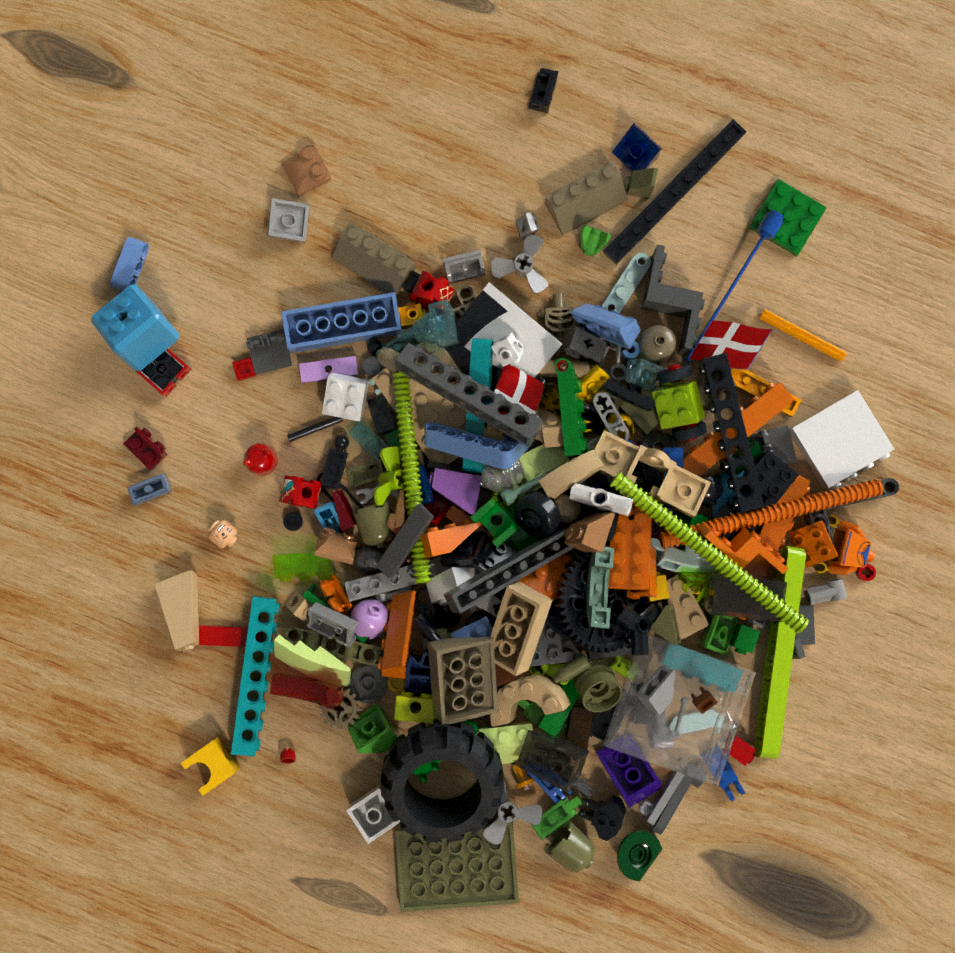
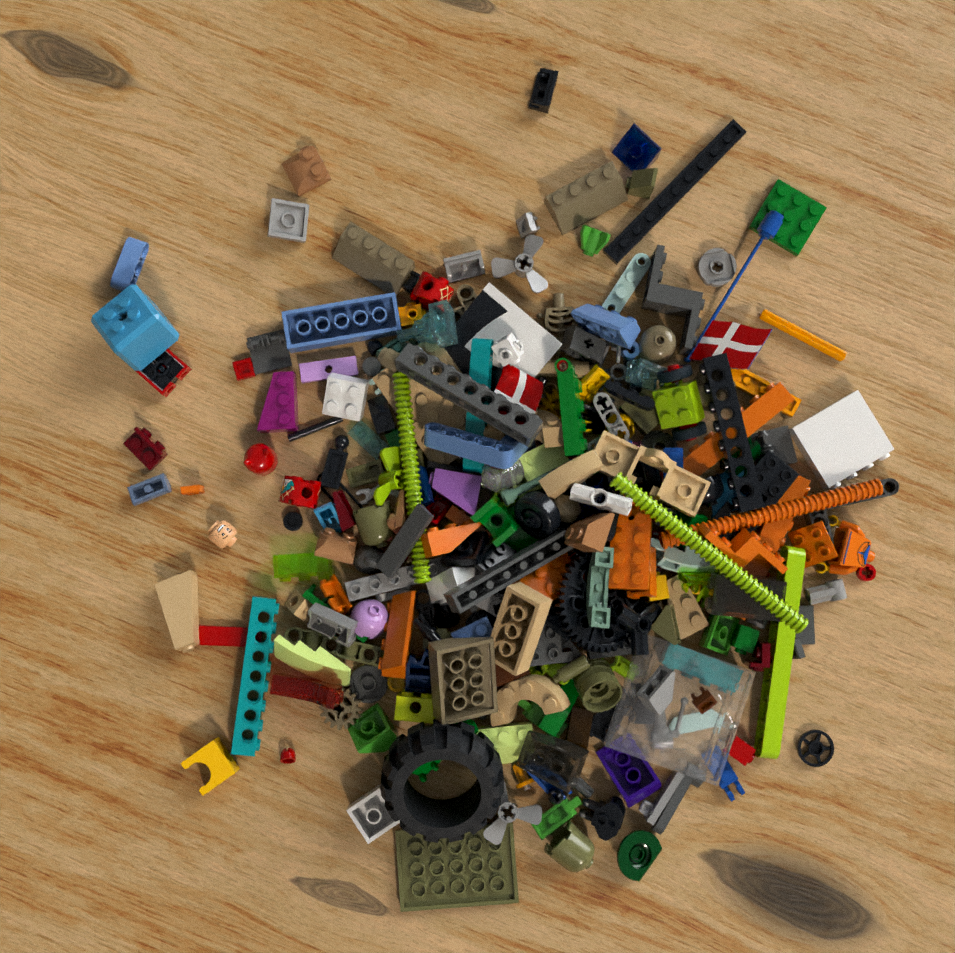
(192, 490): none -> orange tile
(281, 405): none -> magenta wedge
(559, 793): none -> black hinge
(710, 276): none -> light grey plate
(762, 657): none -> dark red bracket
(815, 748): none -> black wheel

